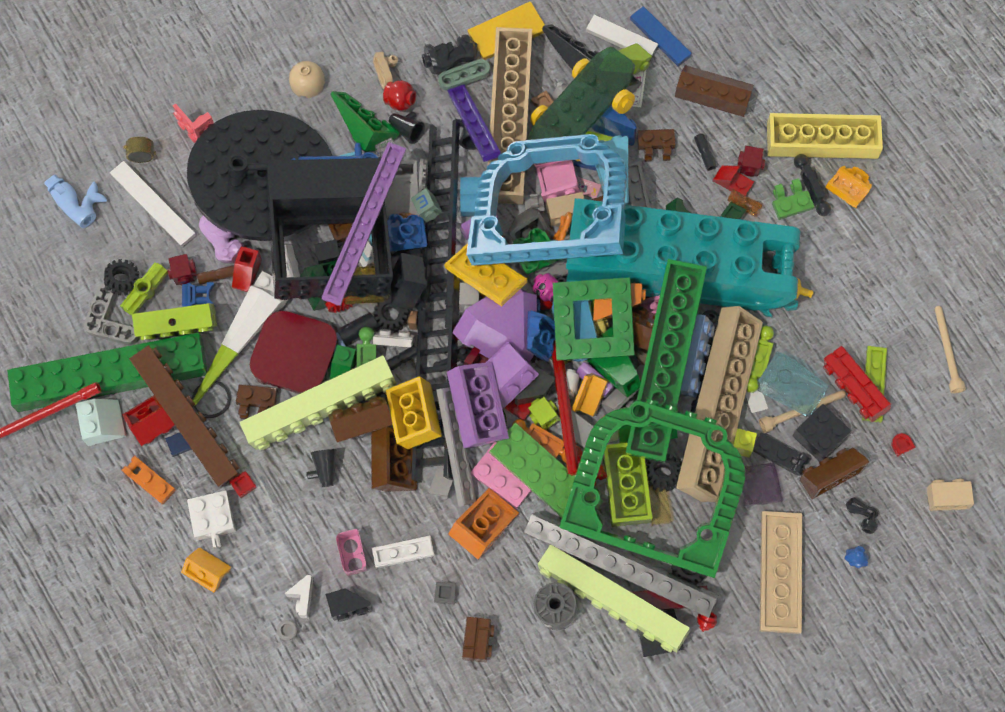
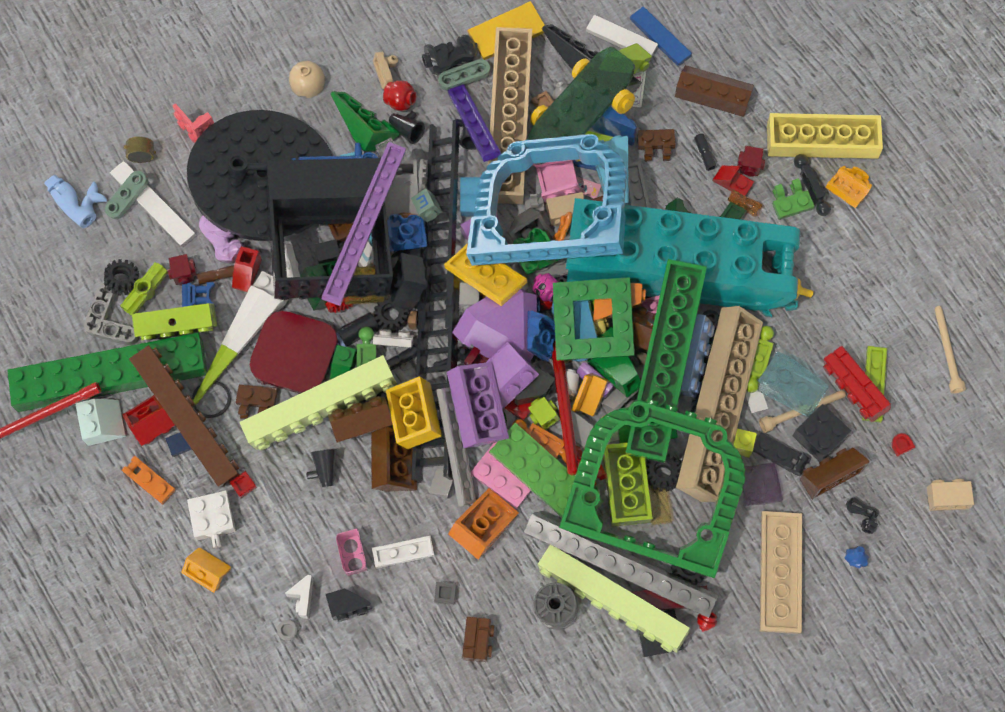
(133, 190): none -> sand green plate

